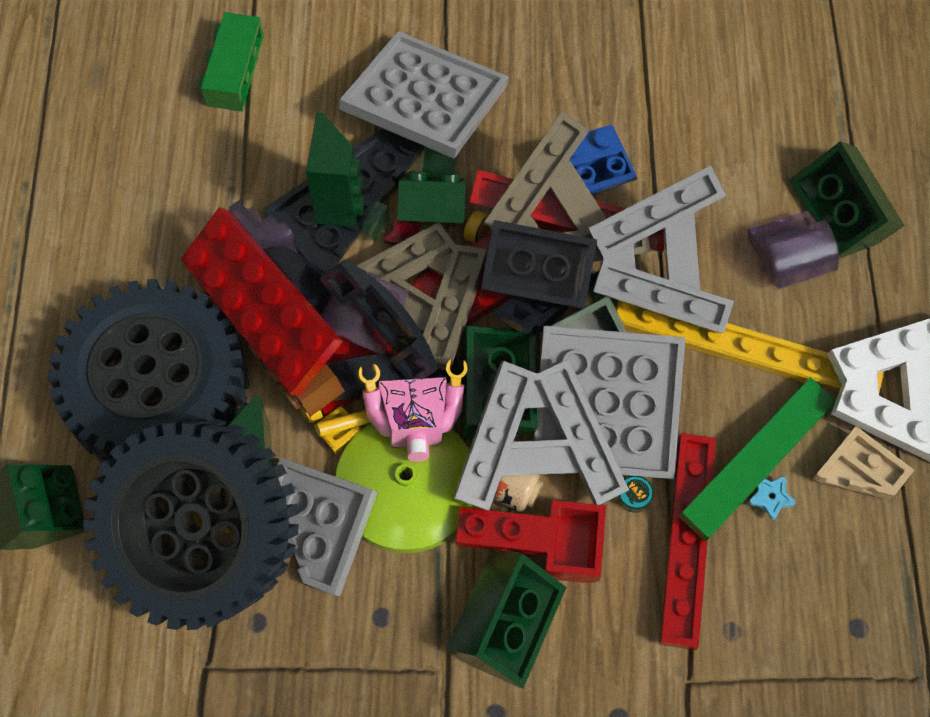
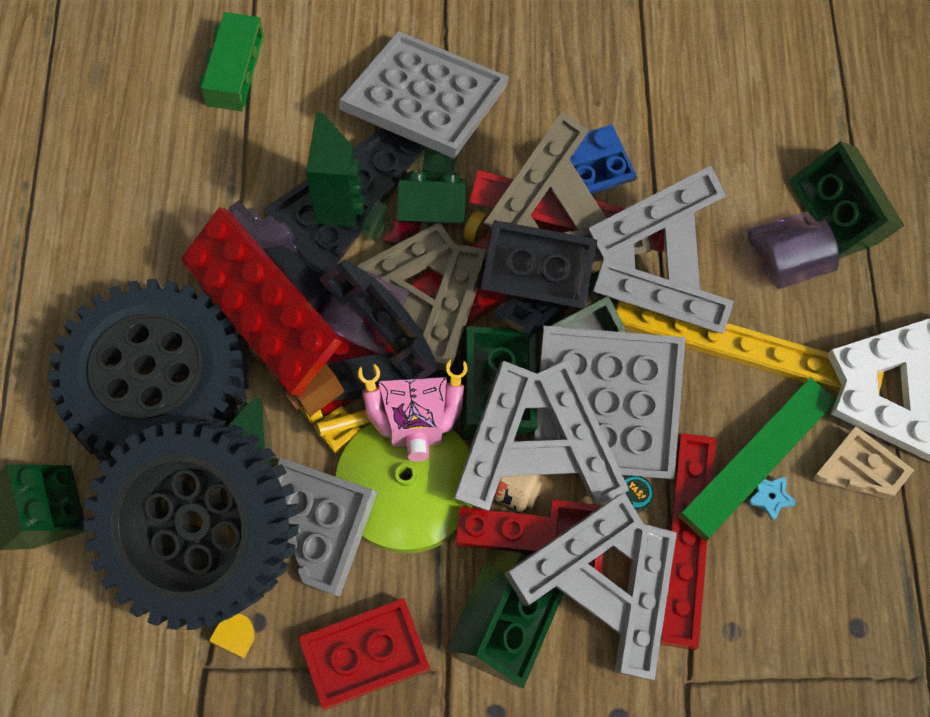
(234, 635): none -> yellow tile
(364, 654): none -> red plate
(634, 614): none -> light grey plate

